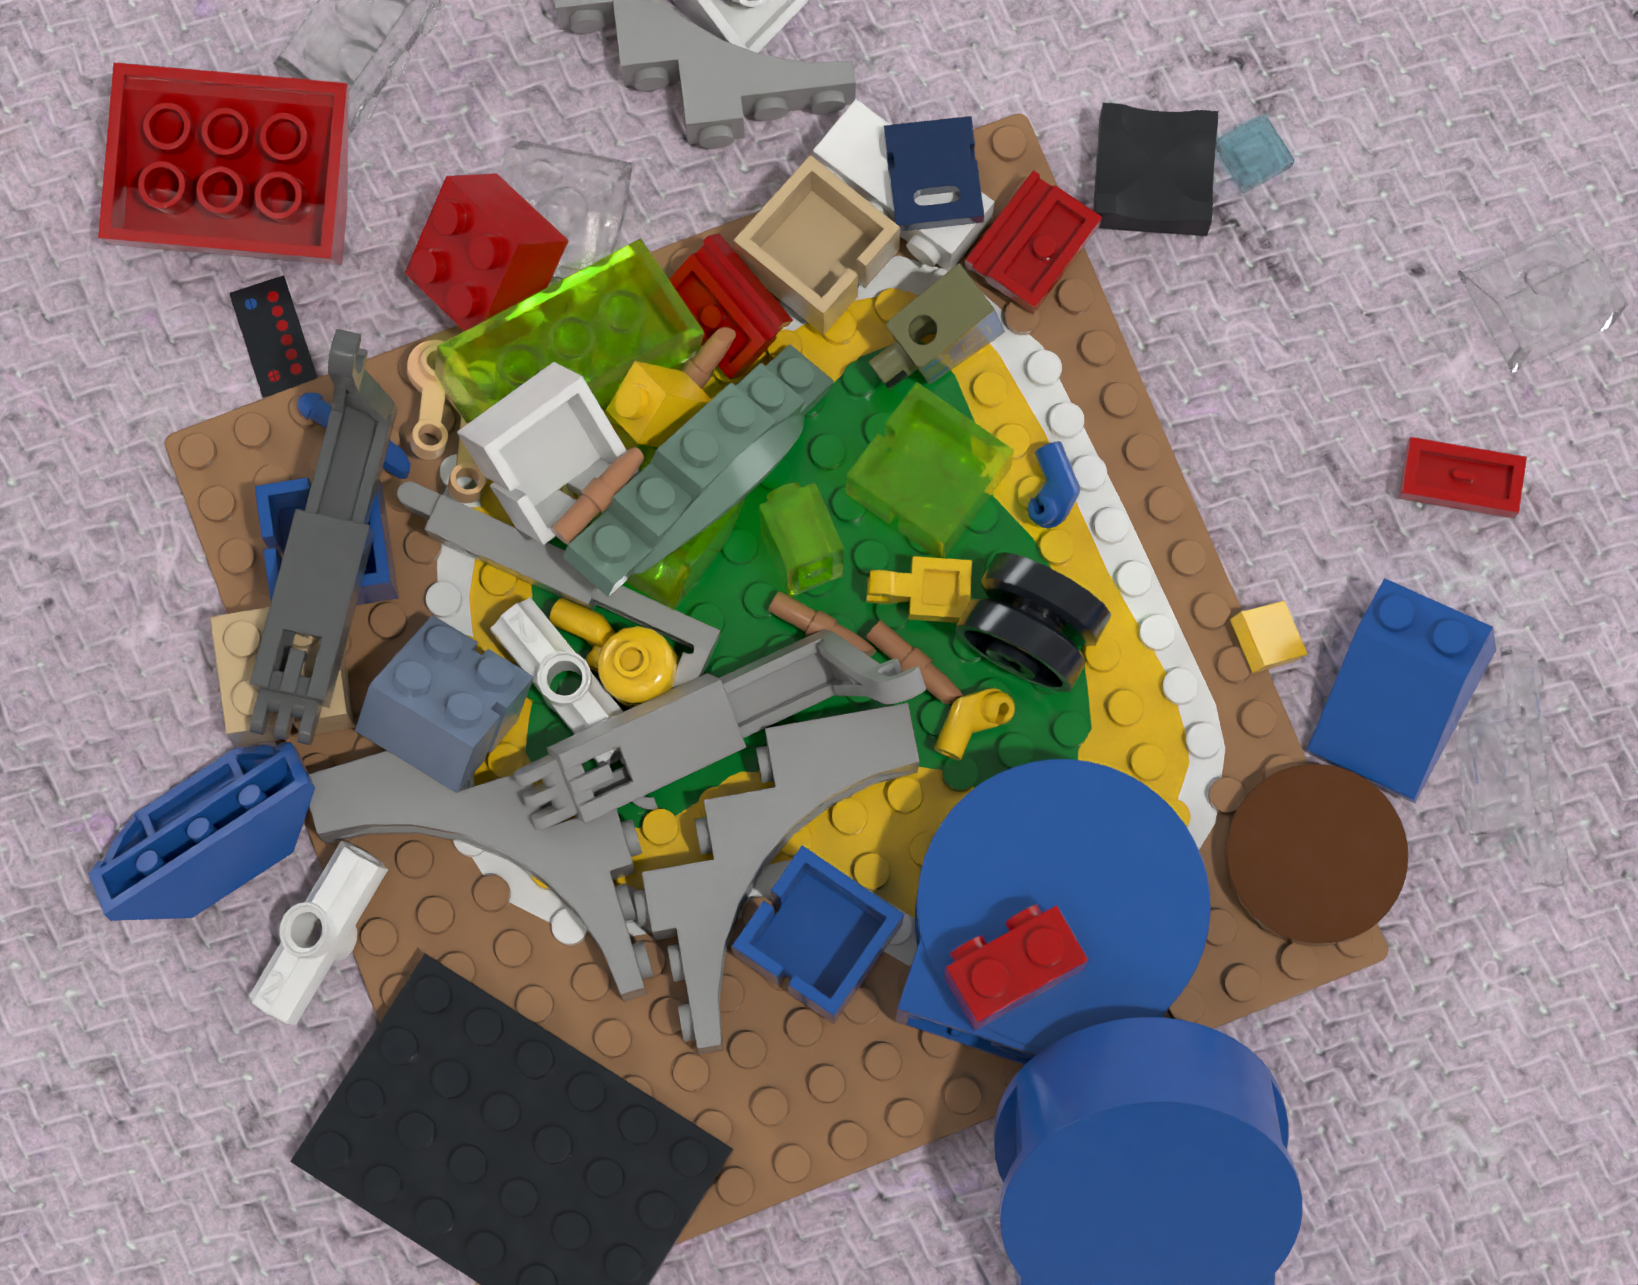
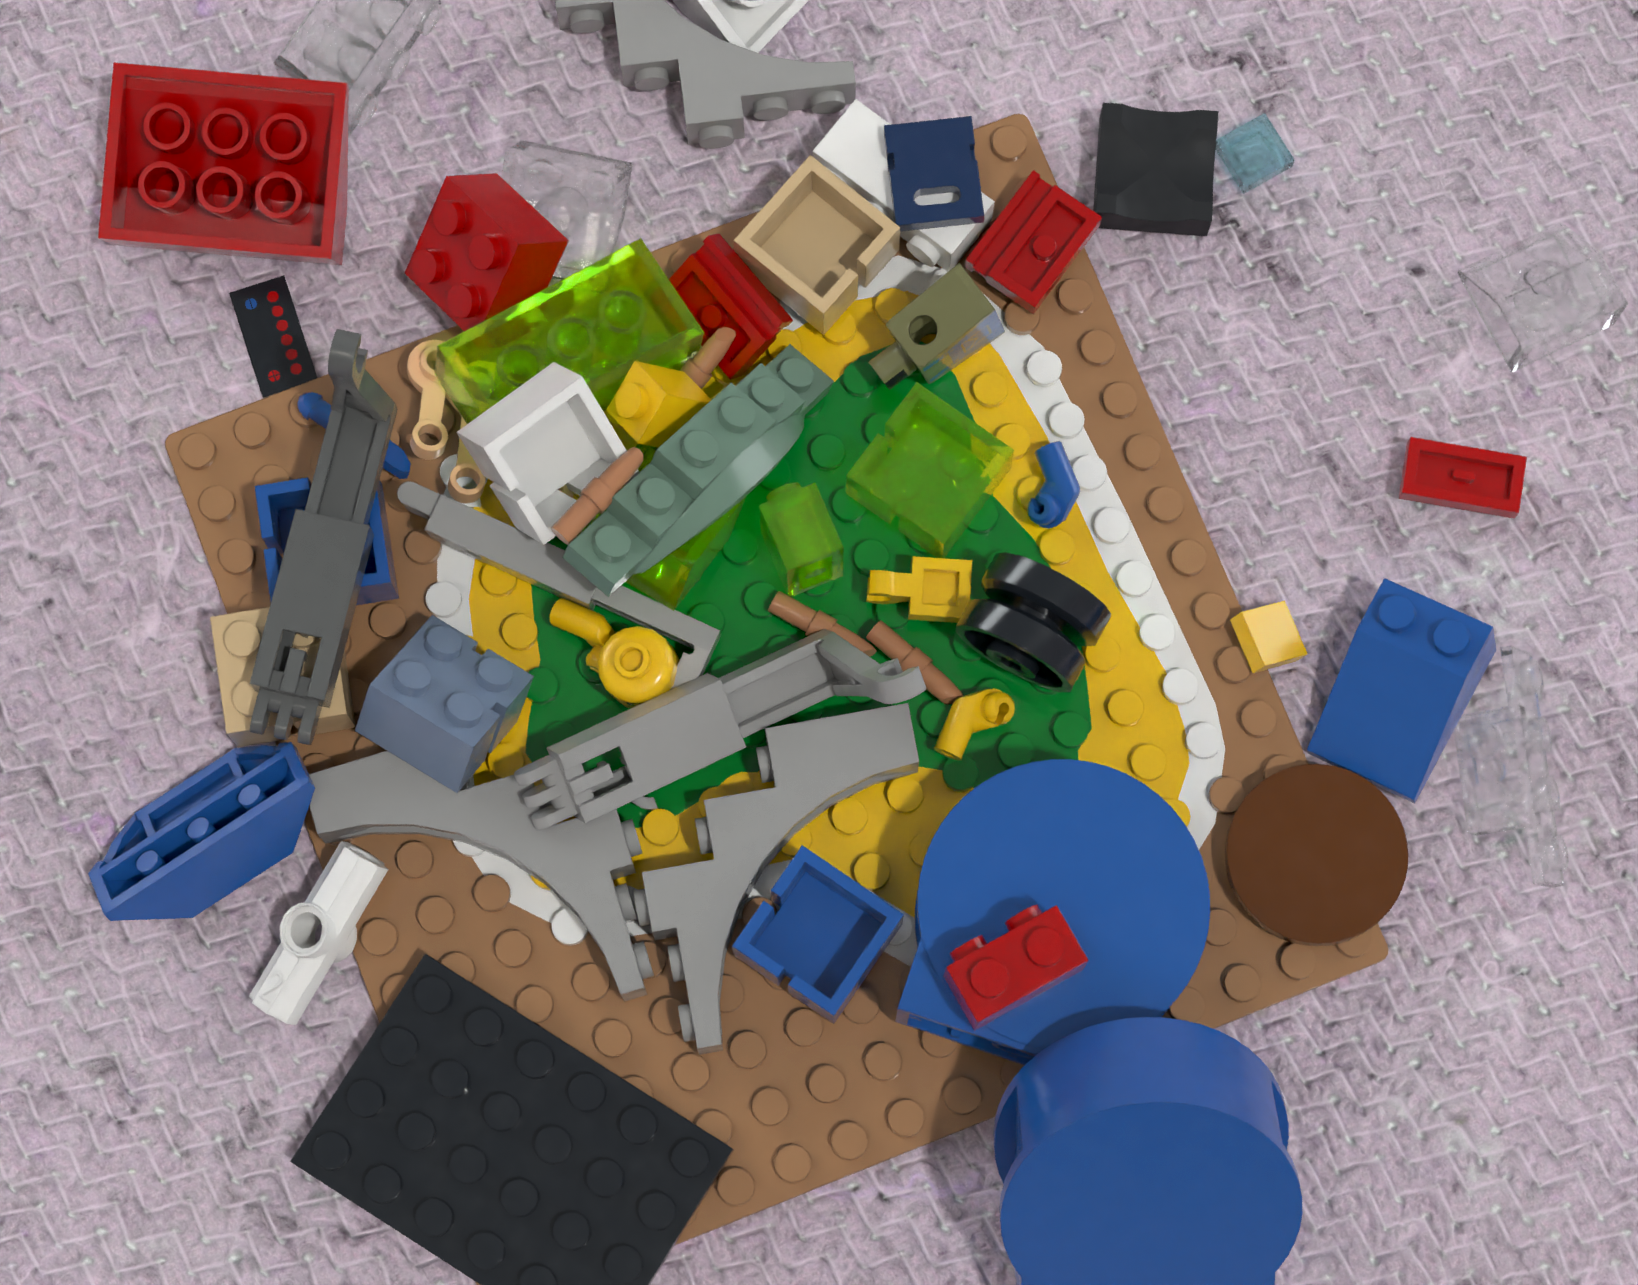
(545, 653): white piece -> none

